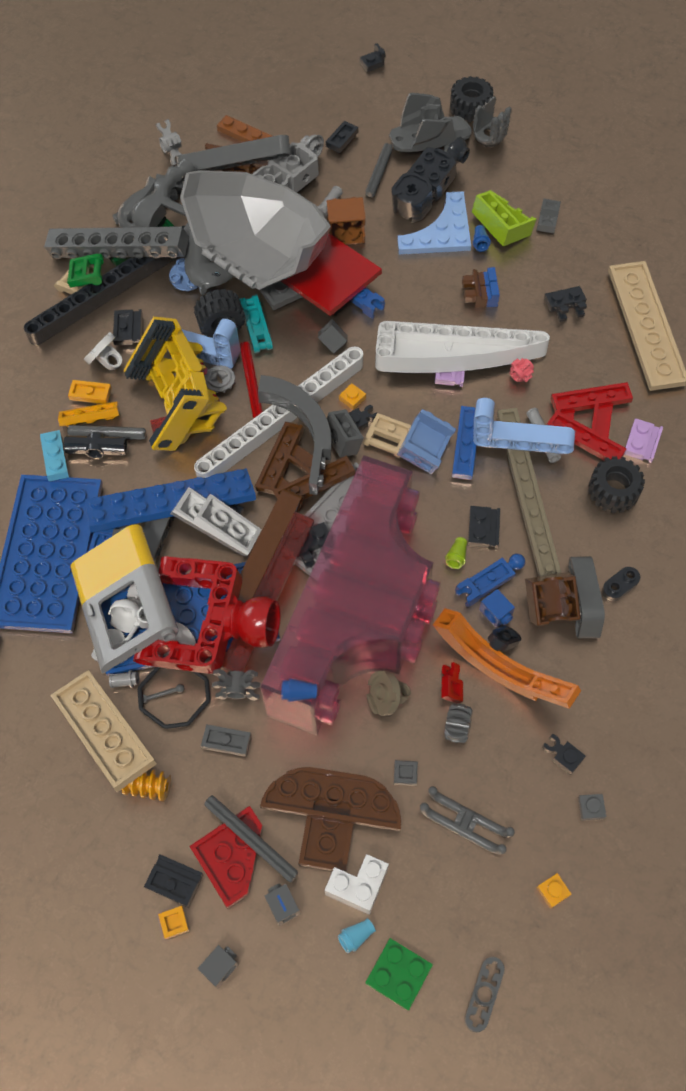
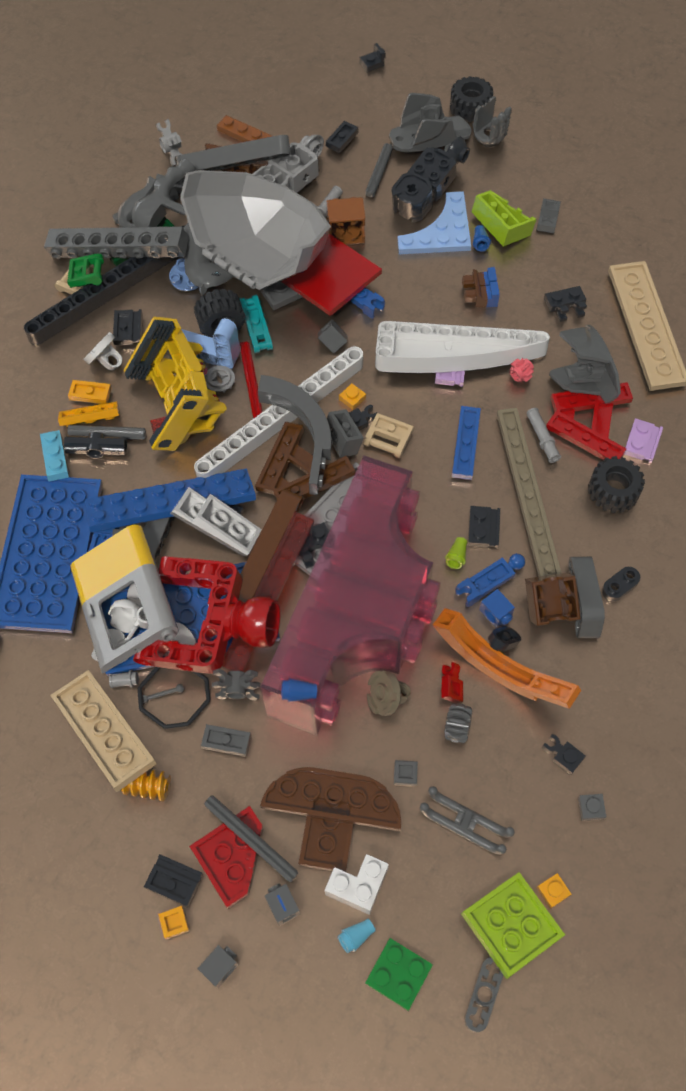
(426, 441): medium blue panel -> none
(512, 925): none -> lime plate
(519, 435): light blue beam -> none
(595, 369): none -> dark grey piece

